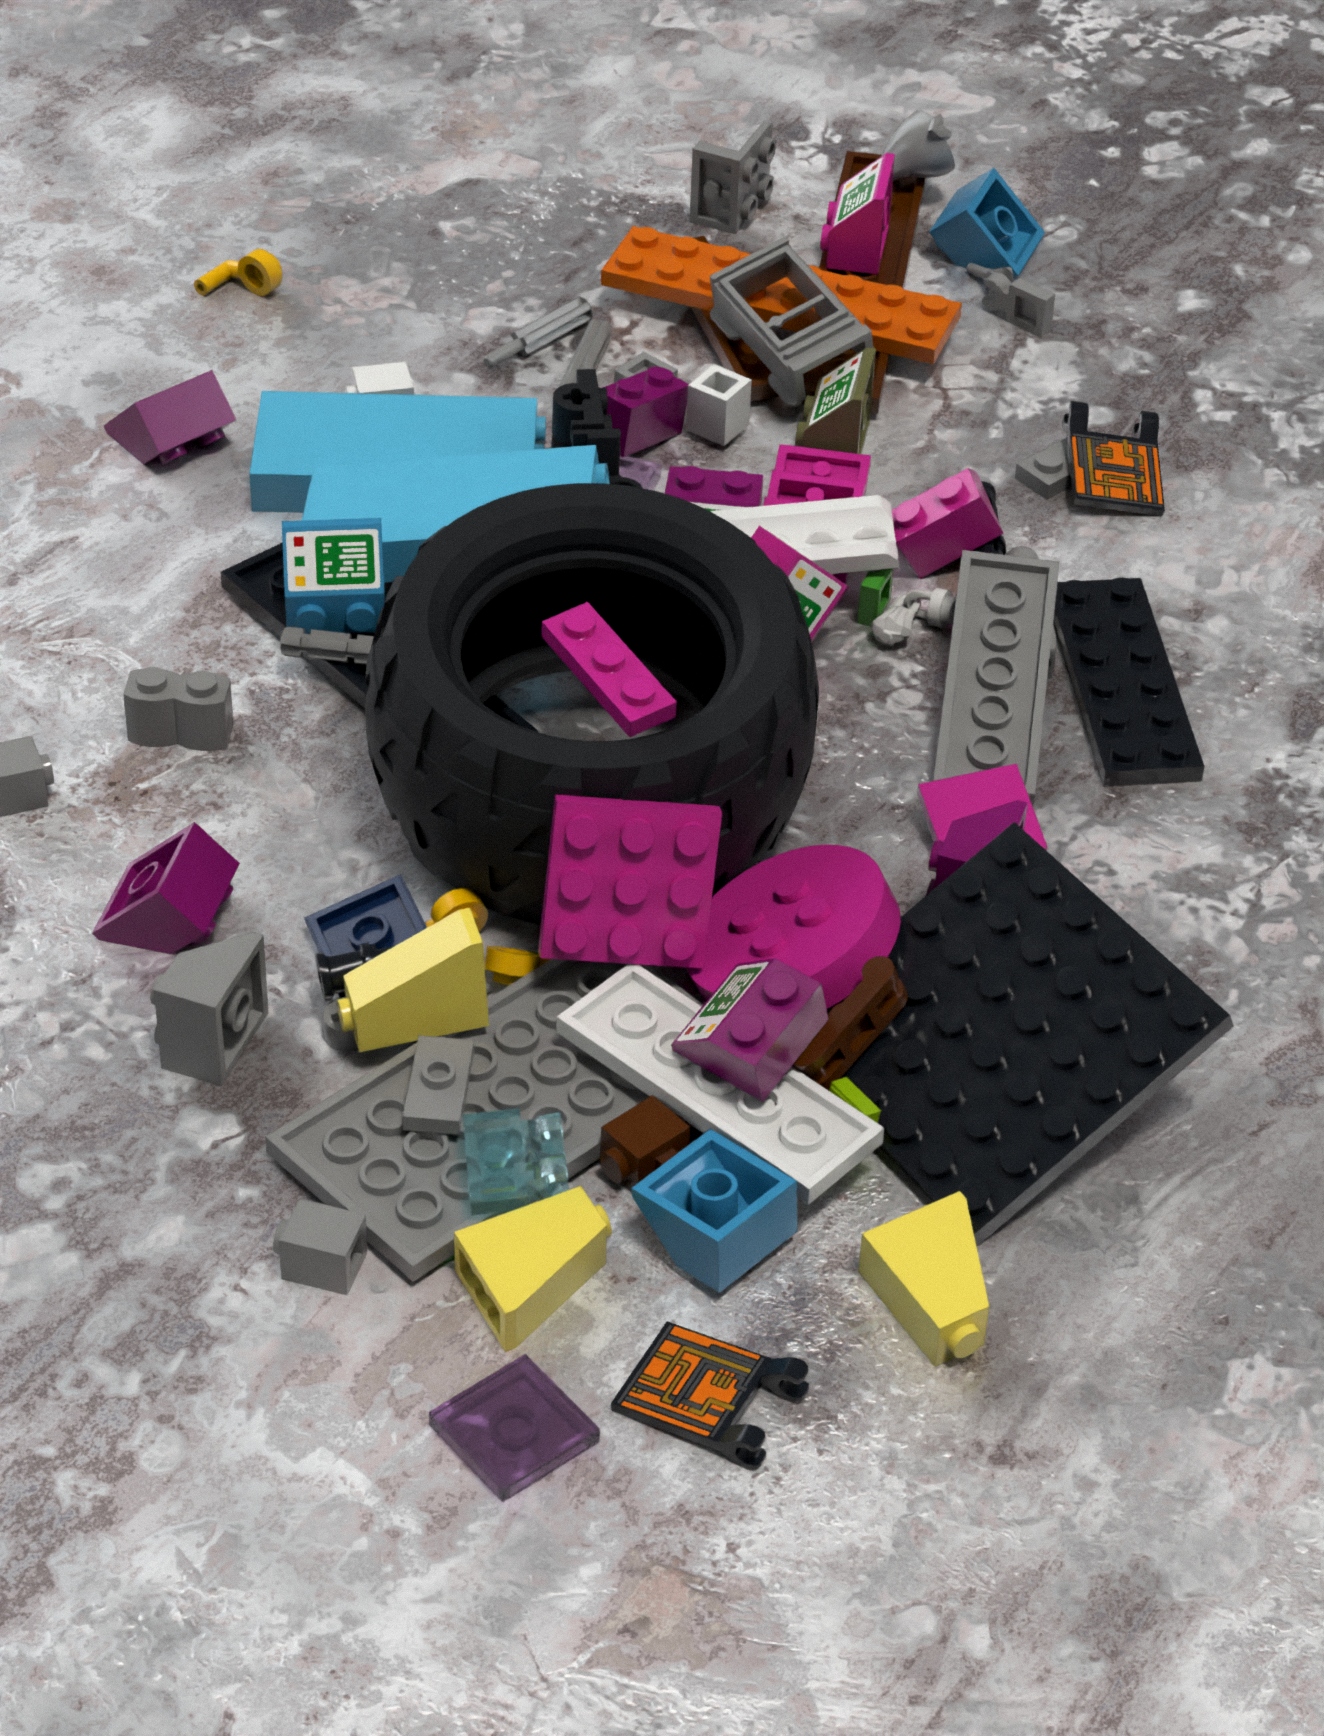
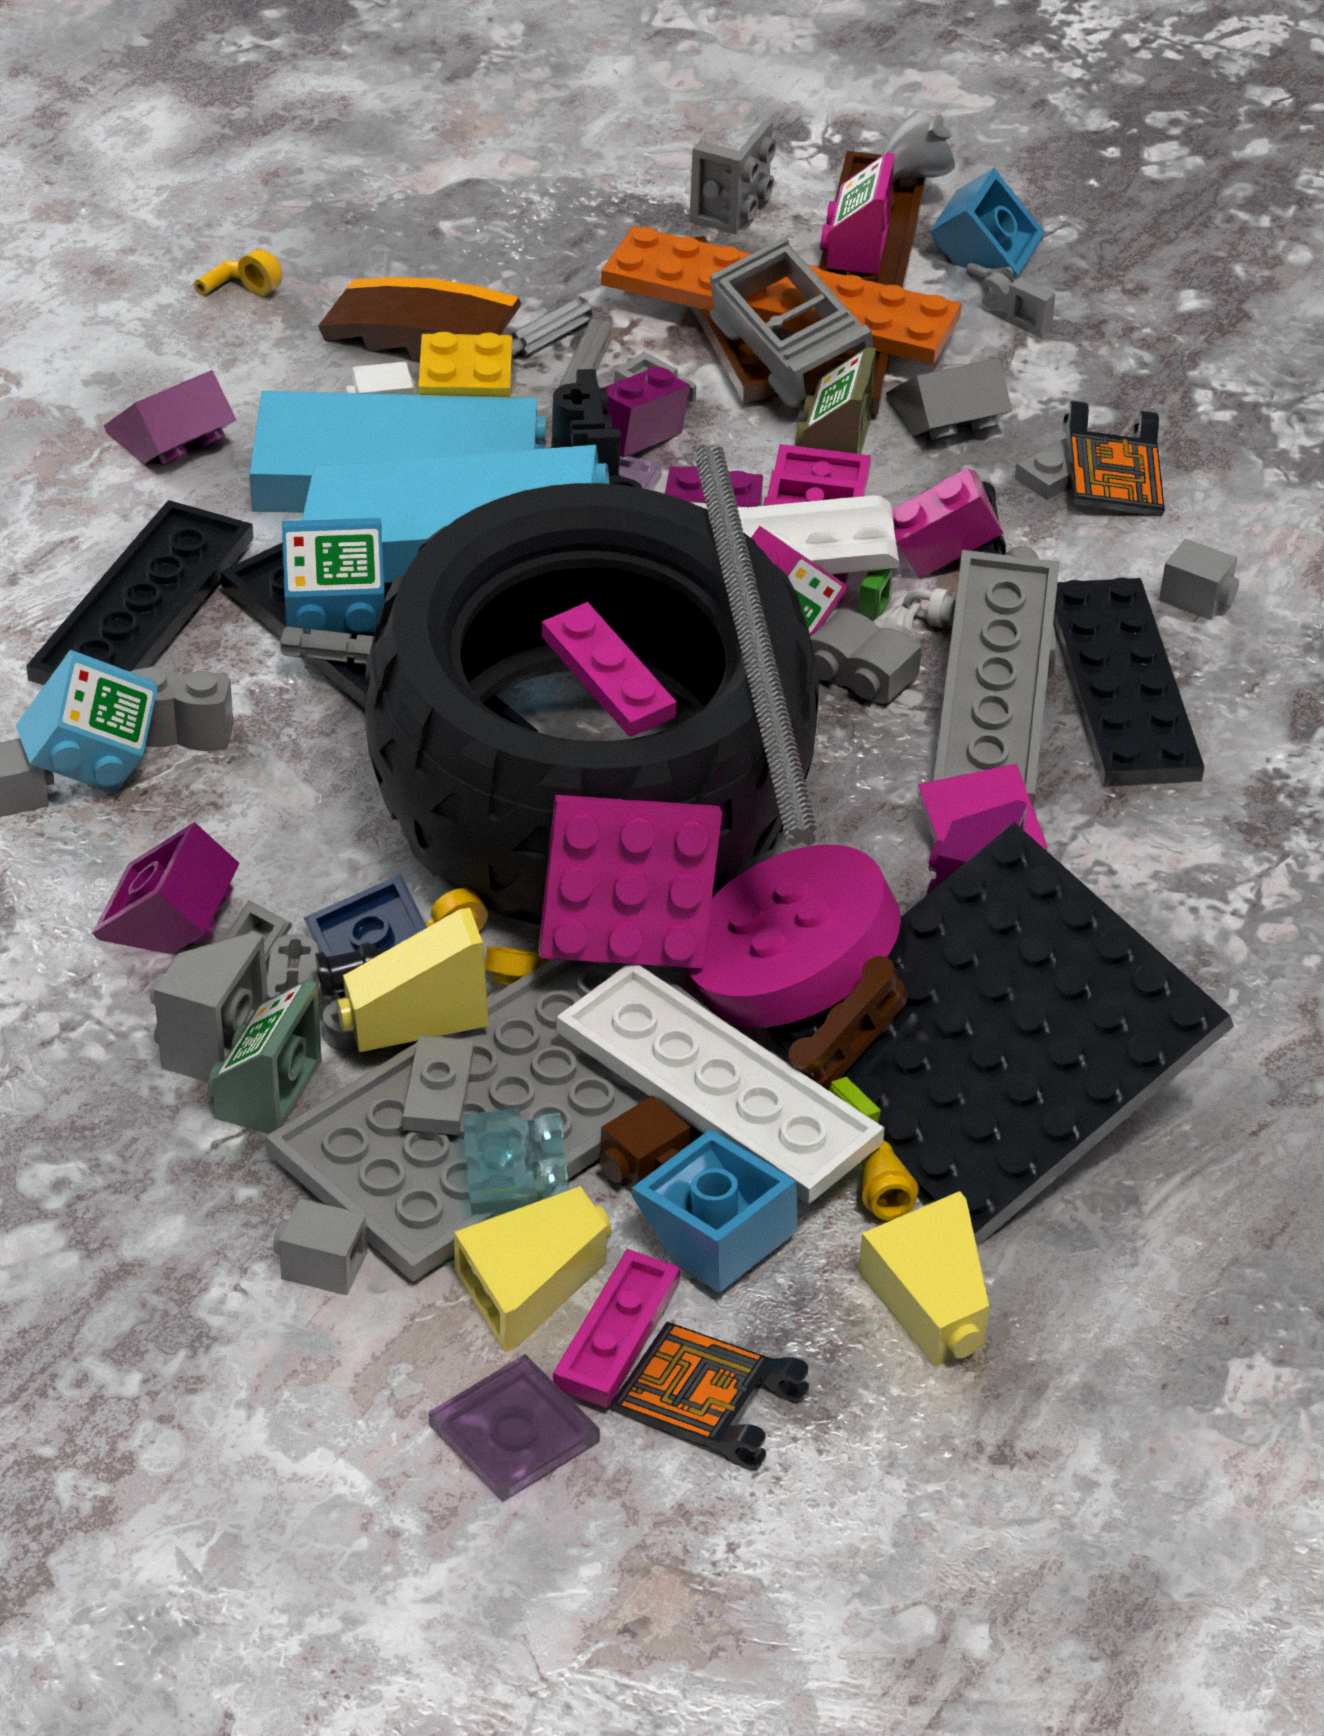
(89, 722): none -> medium azure slope
(147, 591): none -> black plate
(262, 921): none -> light grey slope
(269, 1061): none -> sand green slope
(289, 947): none -> light grey beam
(401, 309): none -> reddish brown slope
(466, 365): none -> yellow brick
(616, 1328): none -> dark pink plate
(718, 404): white brick -> none
(755, 1025): magenta slope -> none
(756, 648): none -> light grey axle
(864, 657): none -> light grey brick
(887, 1184): none -> yellow cone
(951, 399): none -> light grey slope
(1199, 579): none -> light grey brick

